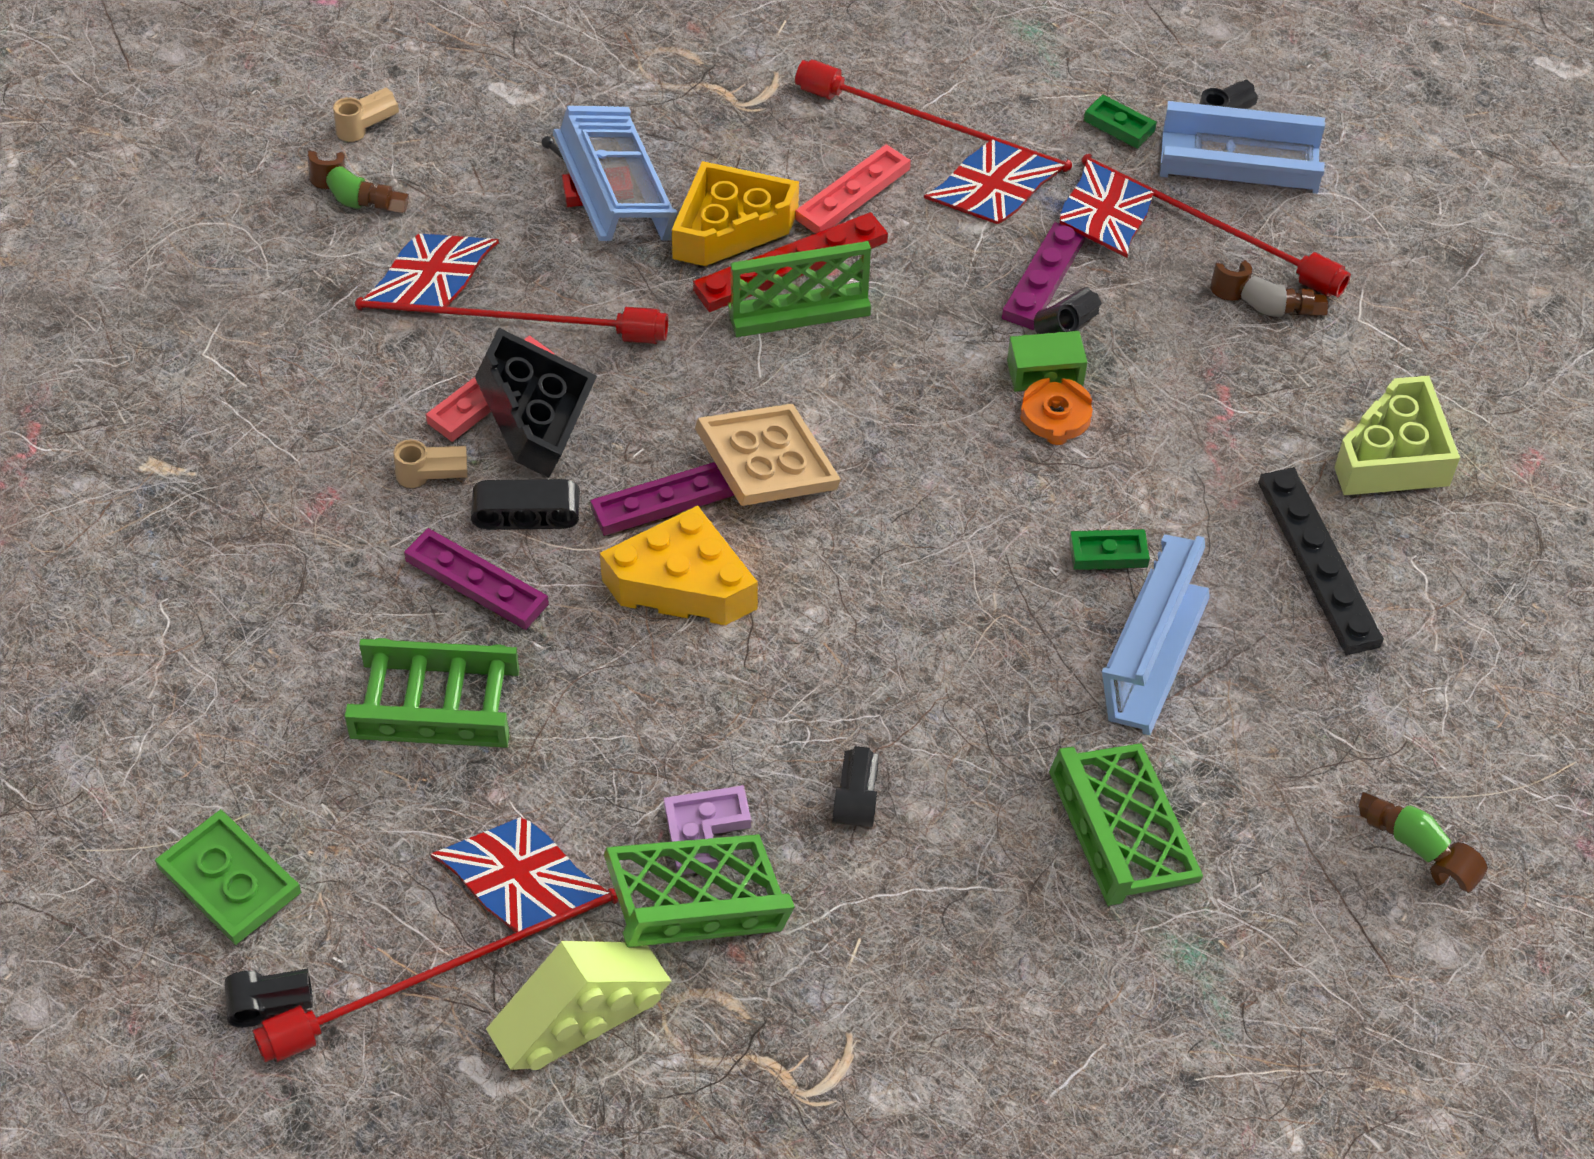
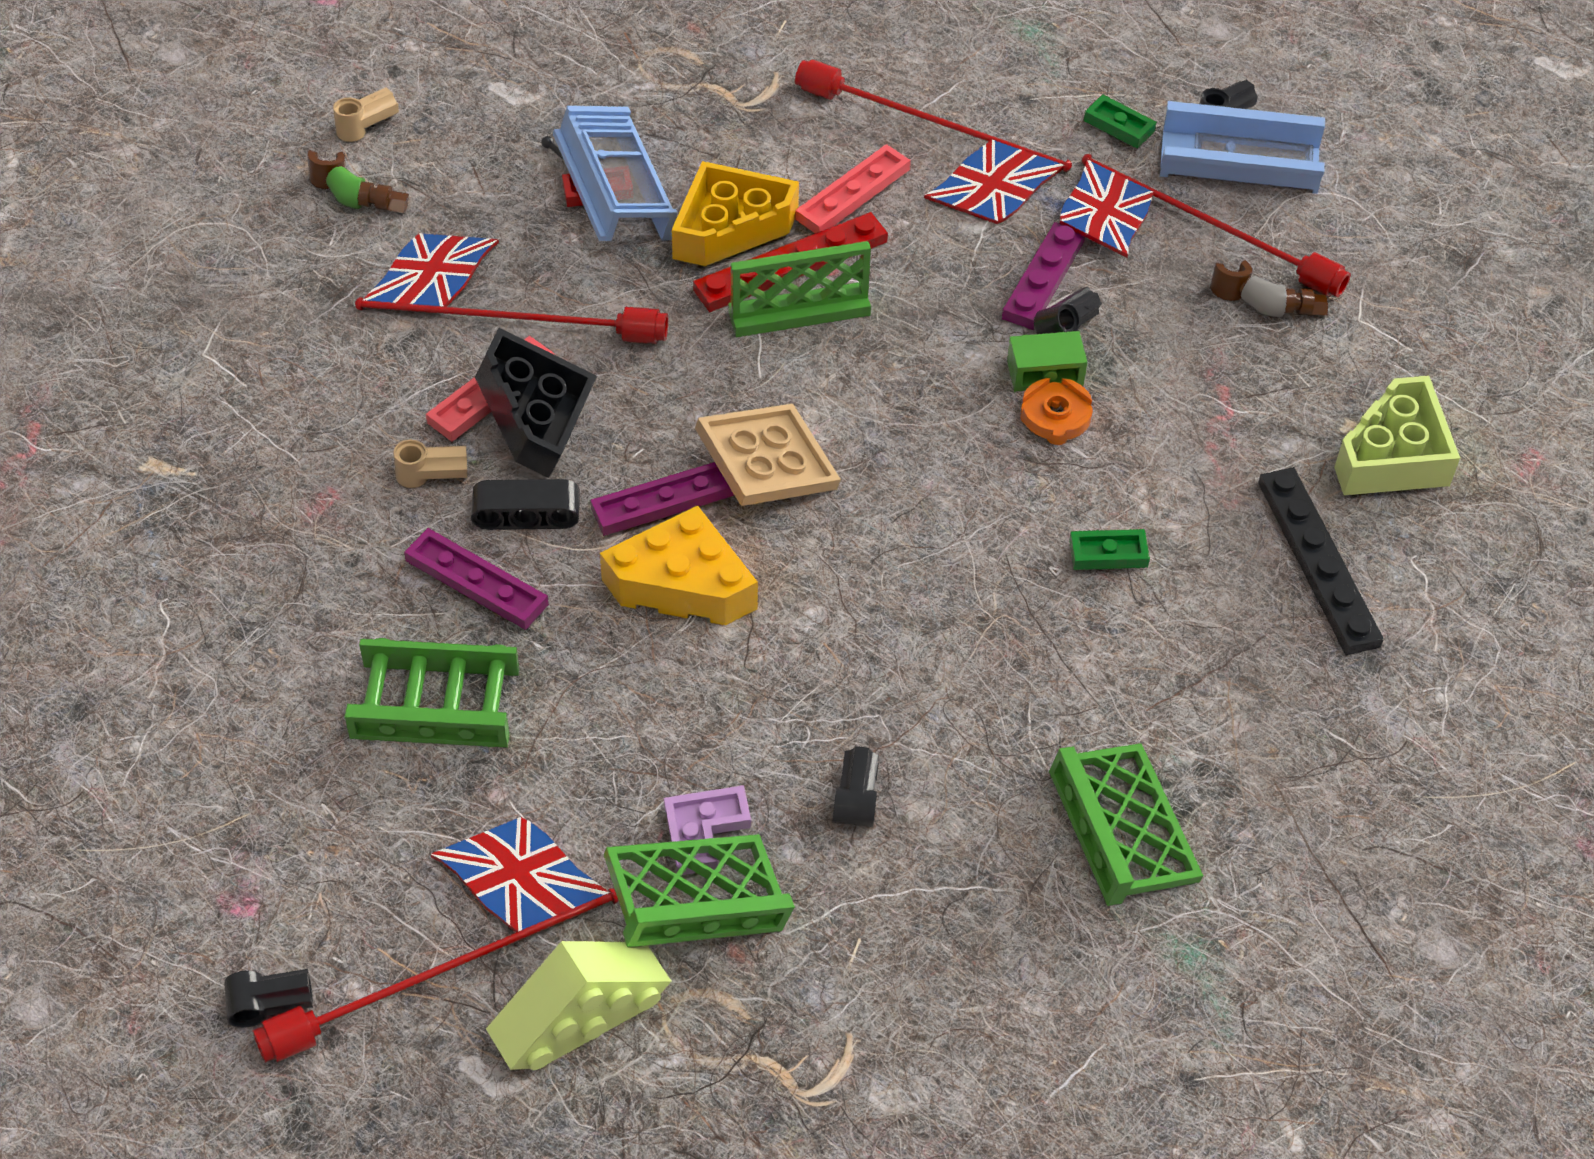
(228, 876): bright green plate -> none
(1155, 636): light blue piece -> none
(1426, 839): reddish brown piece -> none

